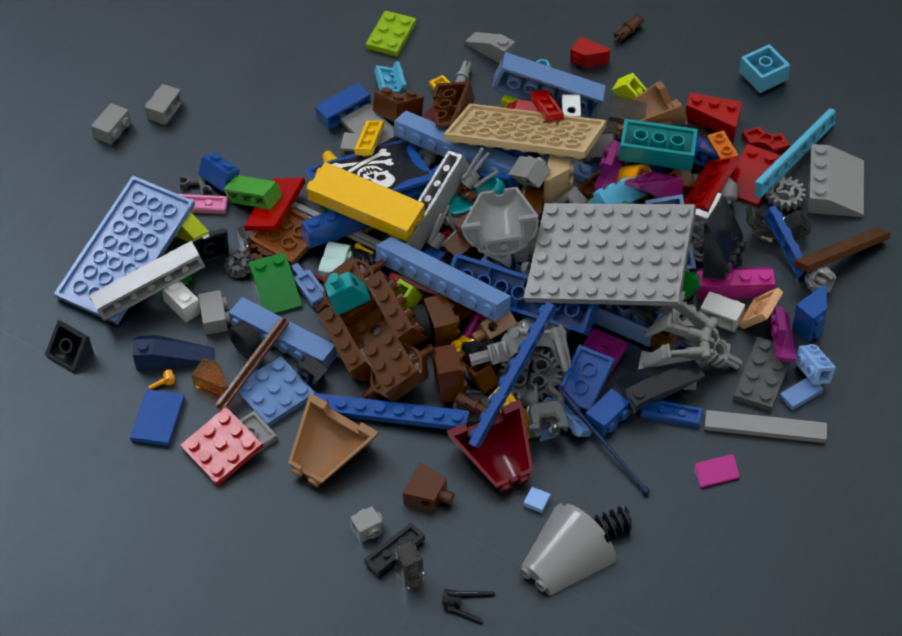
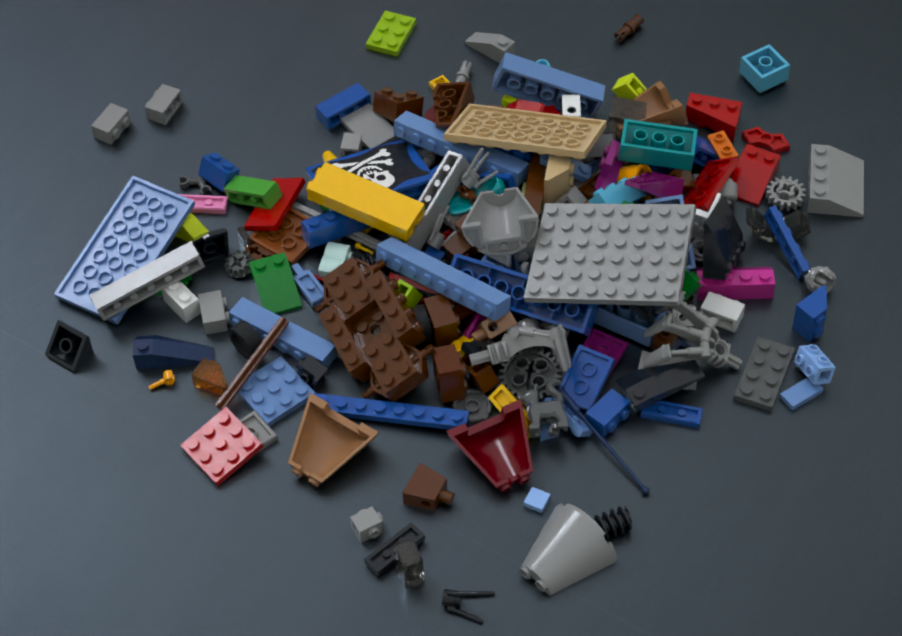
(157, 417): blue tile -> none
(346, 292): teal torso -> none
(369, 138): yellow plate -> none
(390, 77): medium azure bracket -> none
(471, 404): reddish brown pin -> none
(515, 369): blue plate -> none
(530, 171): light grey brick -> none
(546, 105): red tile -> none
(589, 54): red slope -> none
(716, 471): dark pink slope -> none
(760, 308): light nougat tile -> none
(766, 426): light grey tile -> none
(782, 335): magenta bracket -> none
(794, 153): medium azure tile -> none
(842, 249): reddish brown tile -> none

